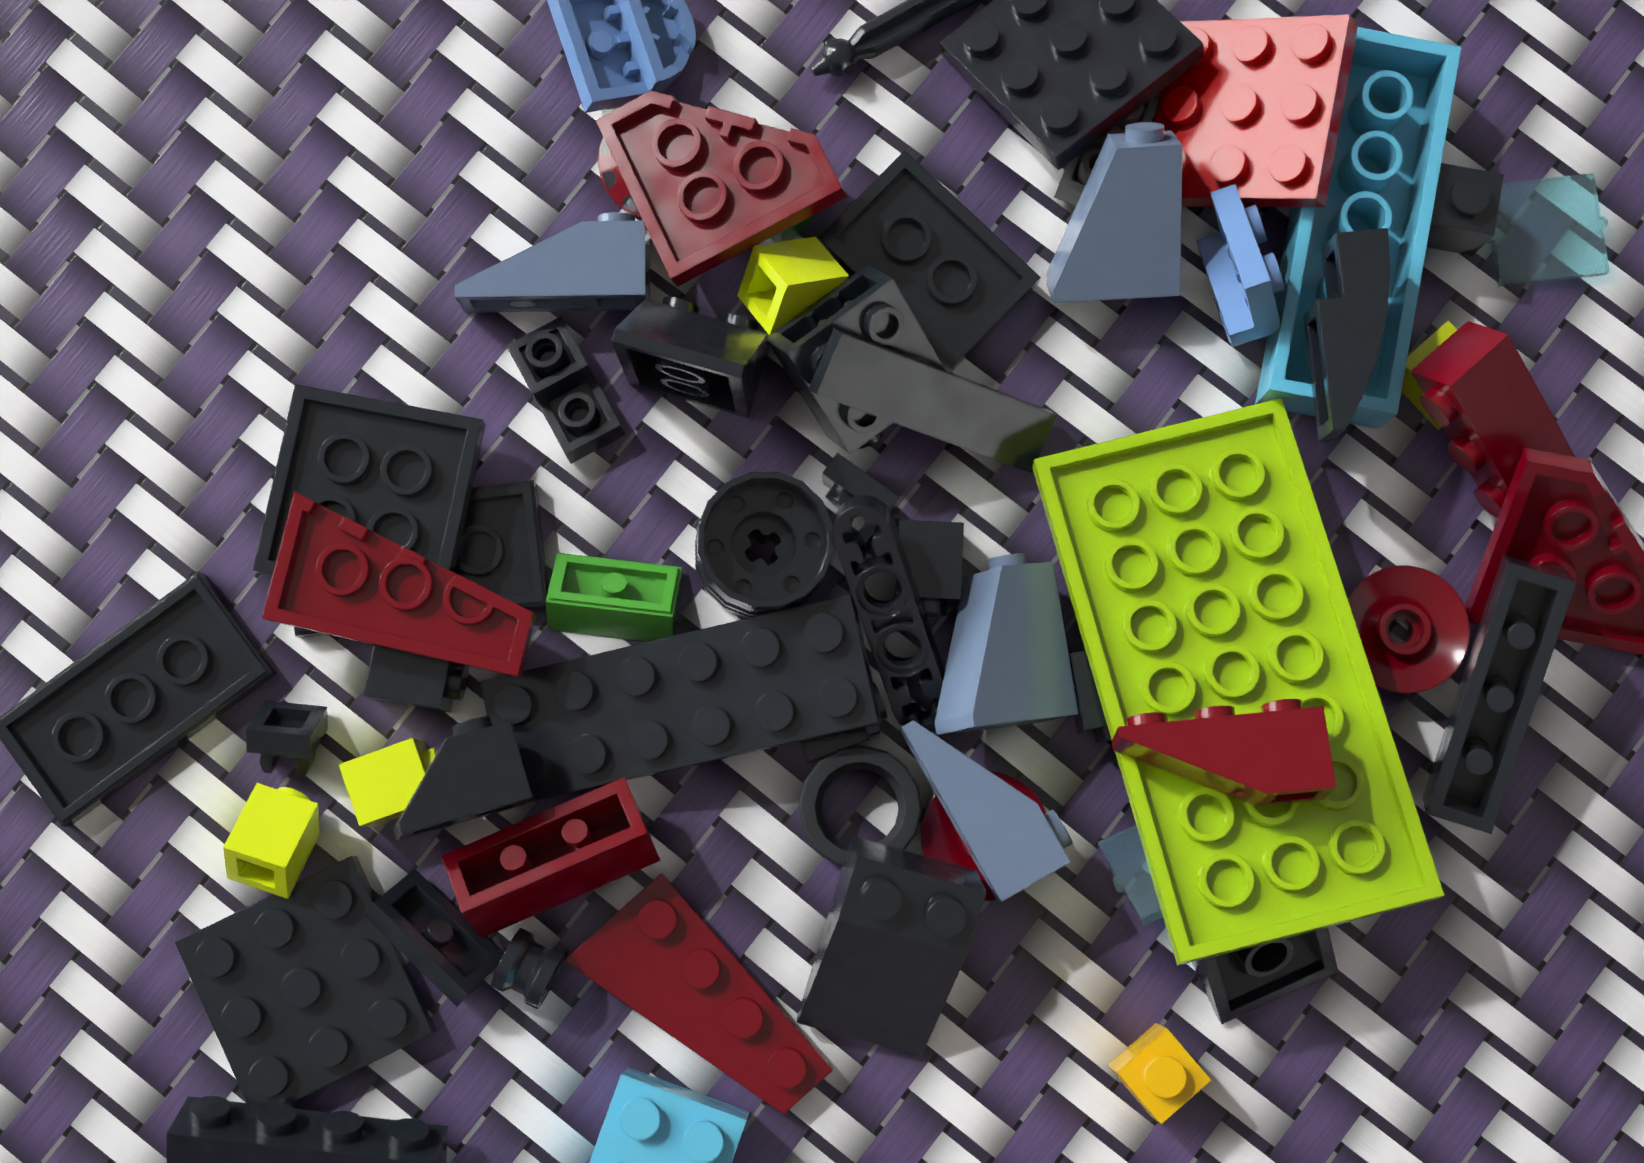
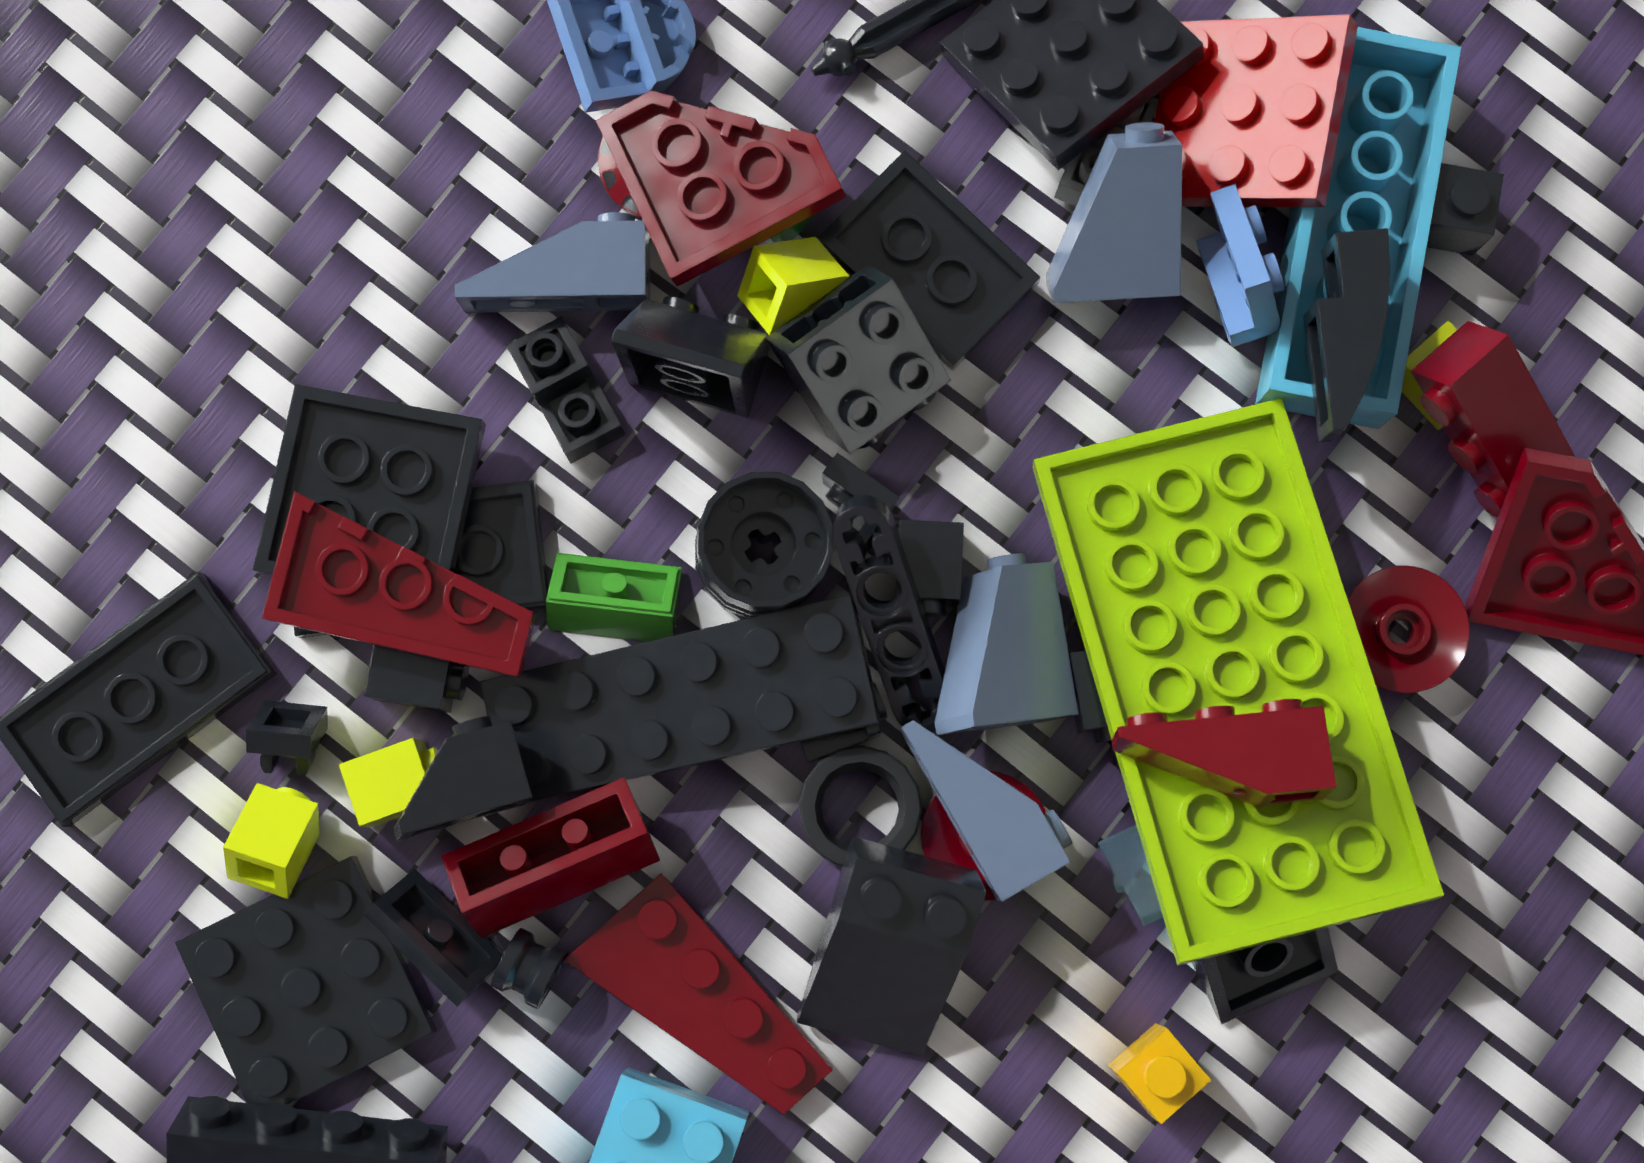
(931, 400): black tile -> none
(1497, 693): black brick -> none
(1549, 231): clear light blue piece -> none

